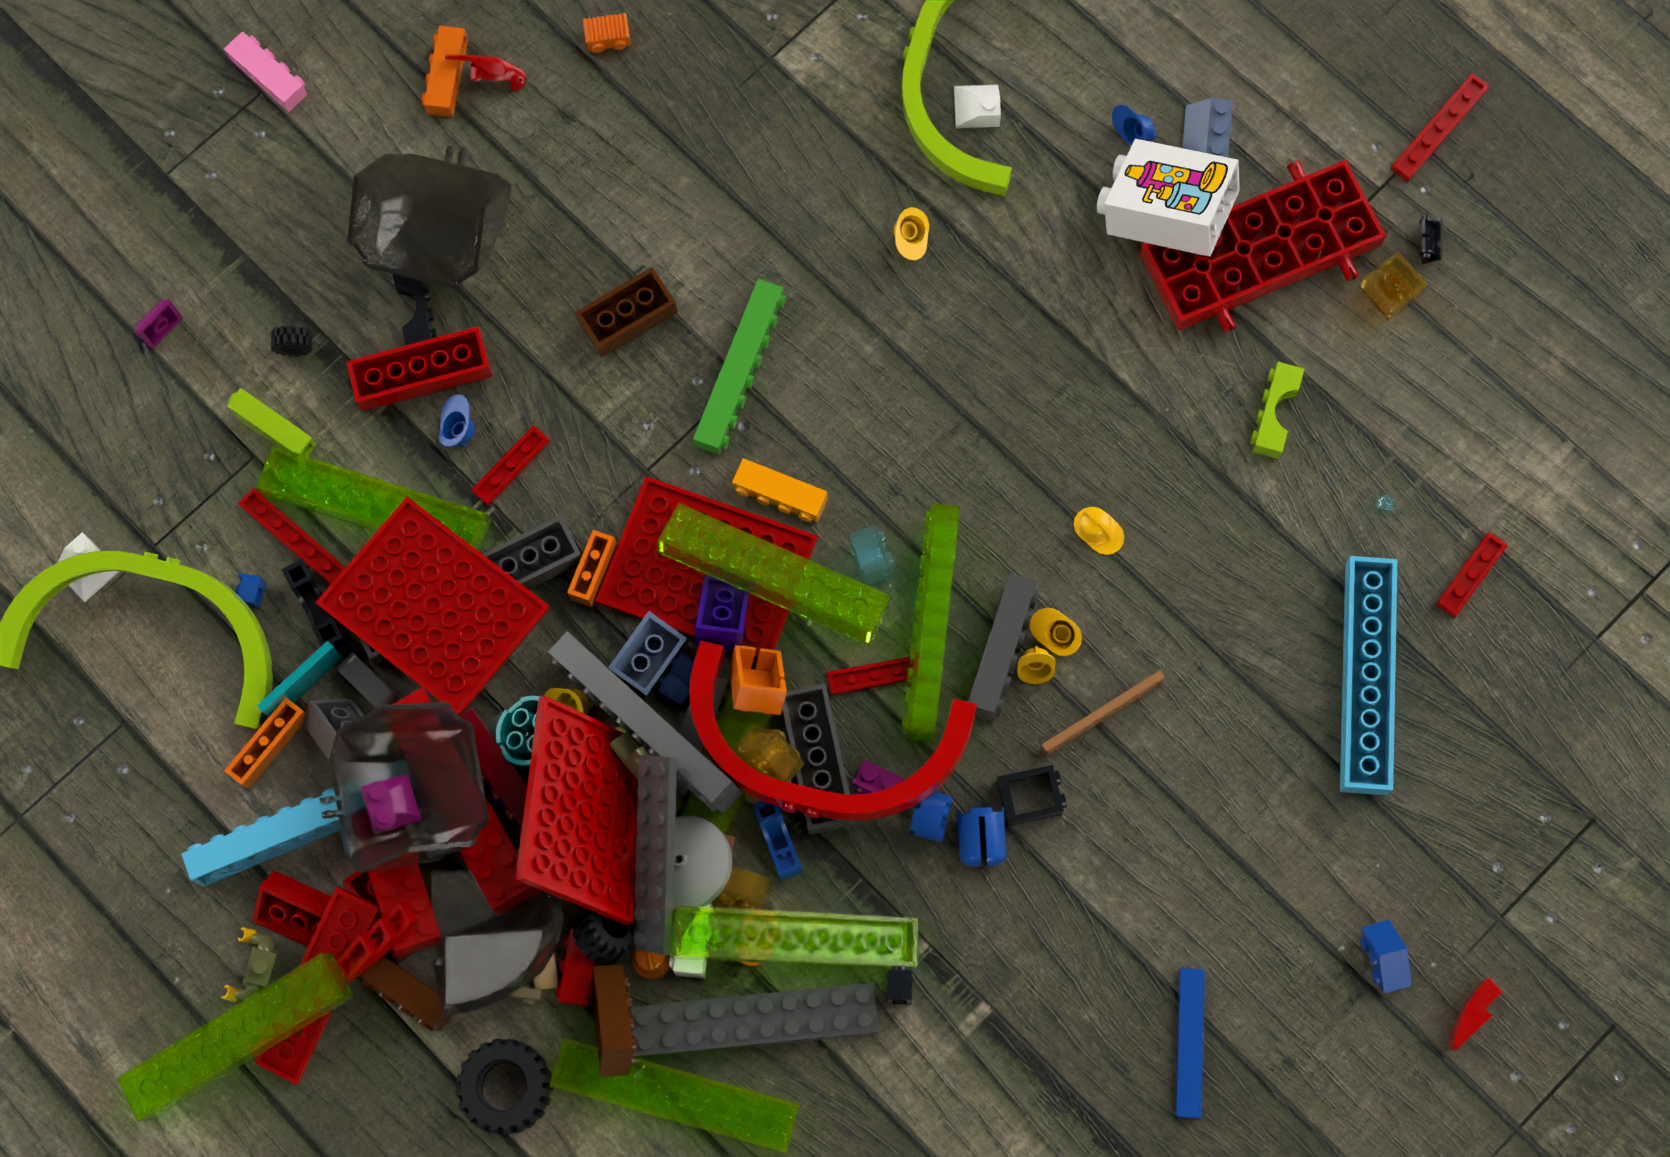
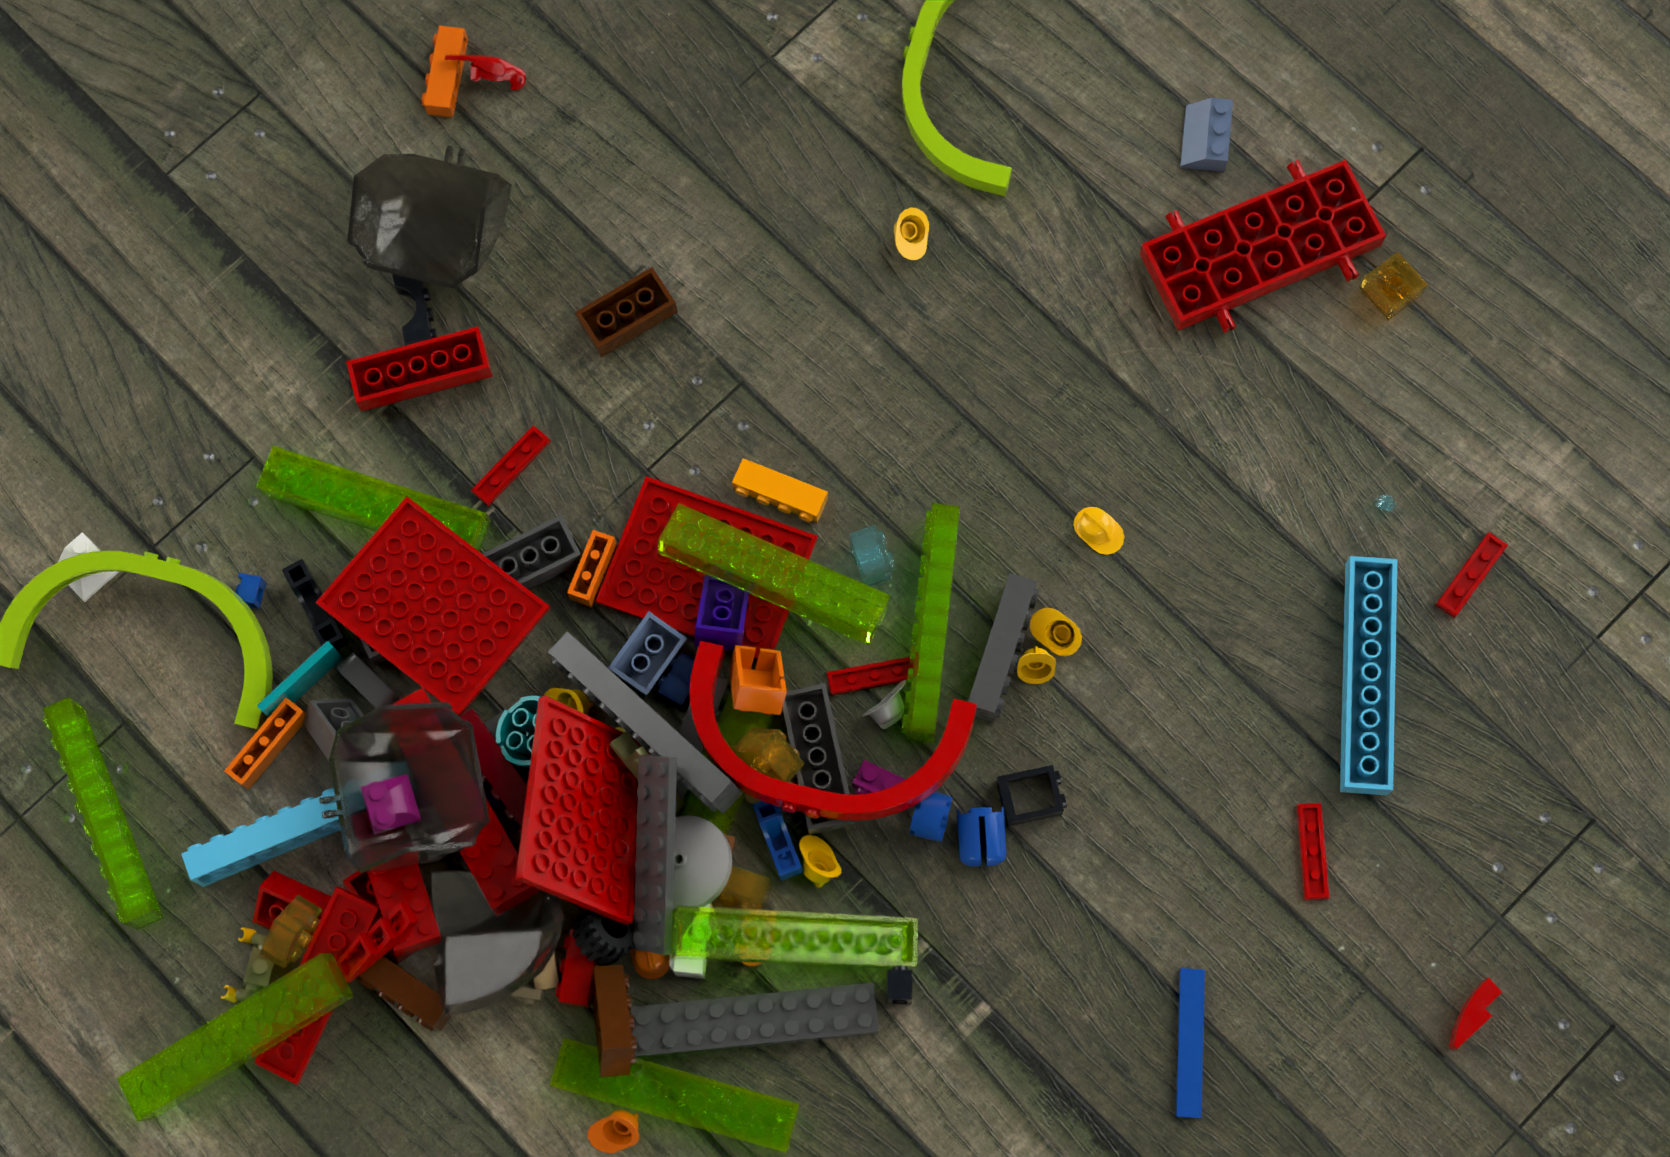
(102, 814): none -> clear neon green brick
(158, 323): magenta slope -> none
(265, 71): bright pink brick -> none
(269, 423): lime slope -> none
(291, 340): black tyre -> none
(291, 535): red tile -> none
(291, 932): none -> clear yellow brick
(455, 424): blue piece -> none
(471, 1082): black tyre -> none
(606, 32): orange brick -> none
(615, 1132): none -> orange piece
(739, 367): bright green brick -> none
(819, 860): none -> yellow piece
(889, 709): none -> light grey piece
(977, 106): white slope -> none
(1102, 713): medium nougat tile -> none
(1132, 125): blue piece -> none
(1170, 196): white brick -> none
(1271, 436): lime arch -> none
(1312, 851): none -> red tile
(1387, 956): blue brick -> none
(1431, 239): black hinge -> none
(1439, 127): red tile -> none

